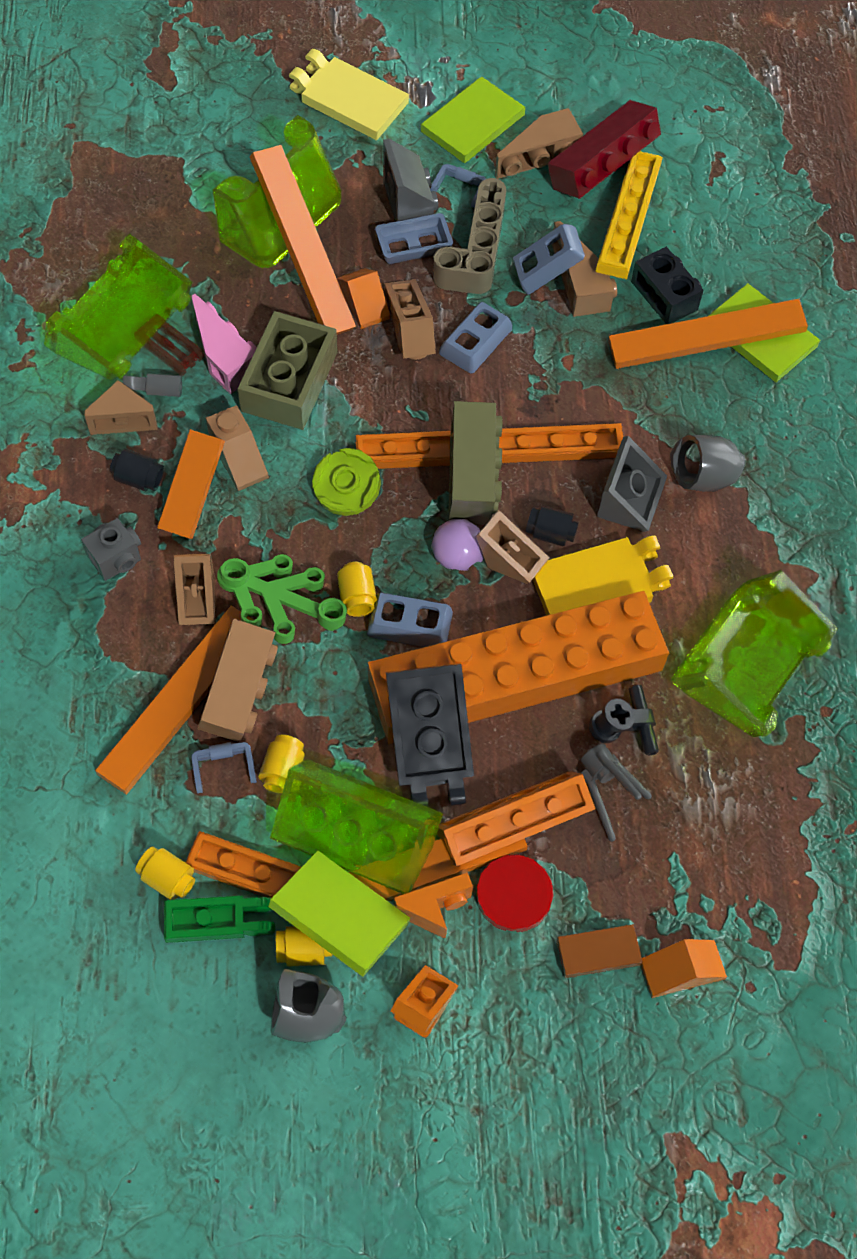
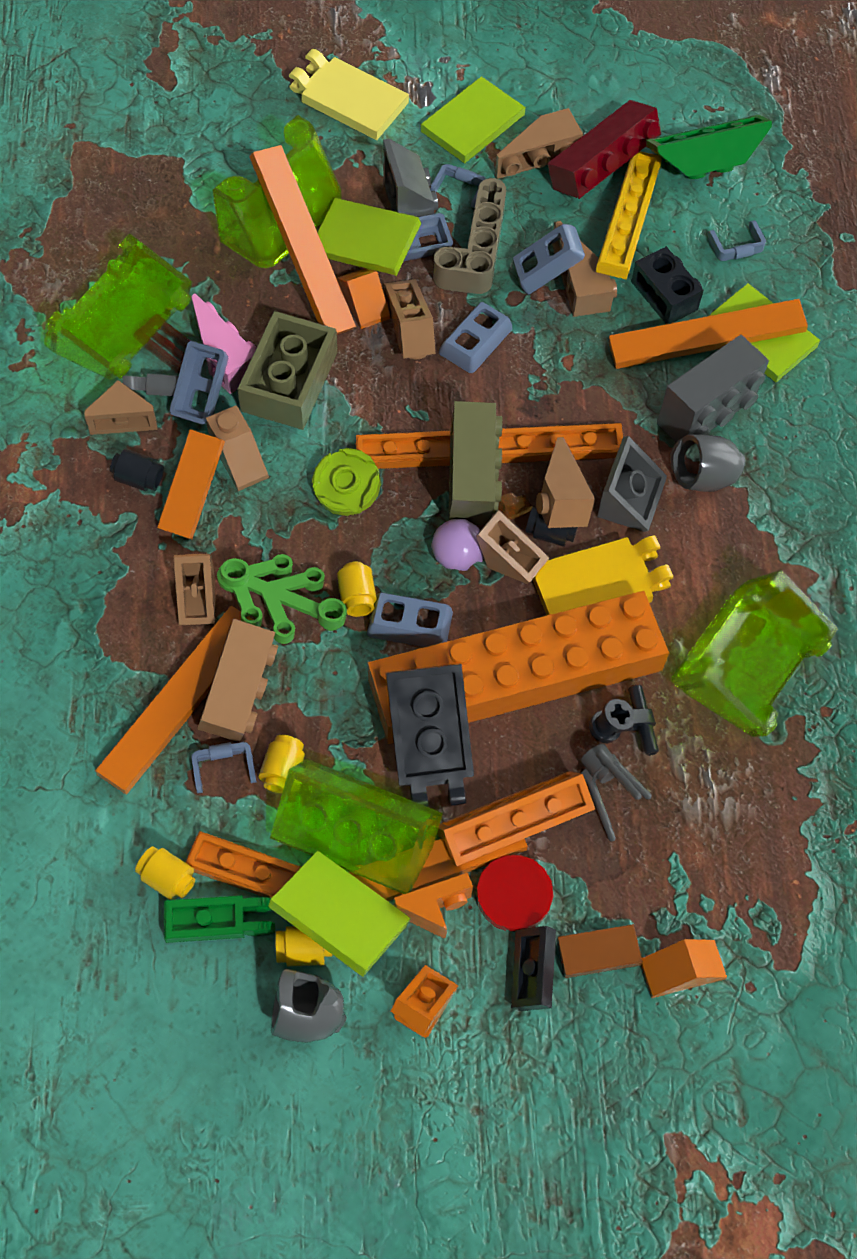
(112, 548): dark grey brick -> none
(191, 381): none -> sand blue piece
(367, 236): none -> lime tile
(514, 506): none -> clear orange tile
(533, 968): none -> black plate
(565, 493): none -> medium nougat slope
(712, 147): none -> green wedge
(713, 390): none -> dark grey brick
(738, 251): none -> sand blue piece

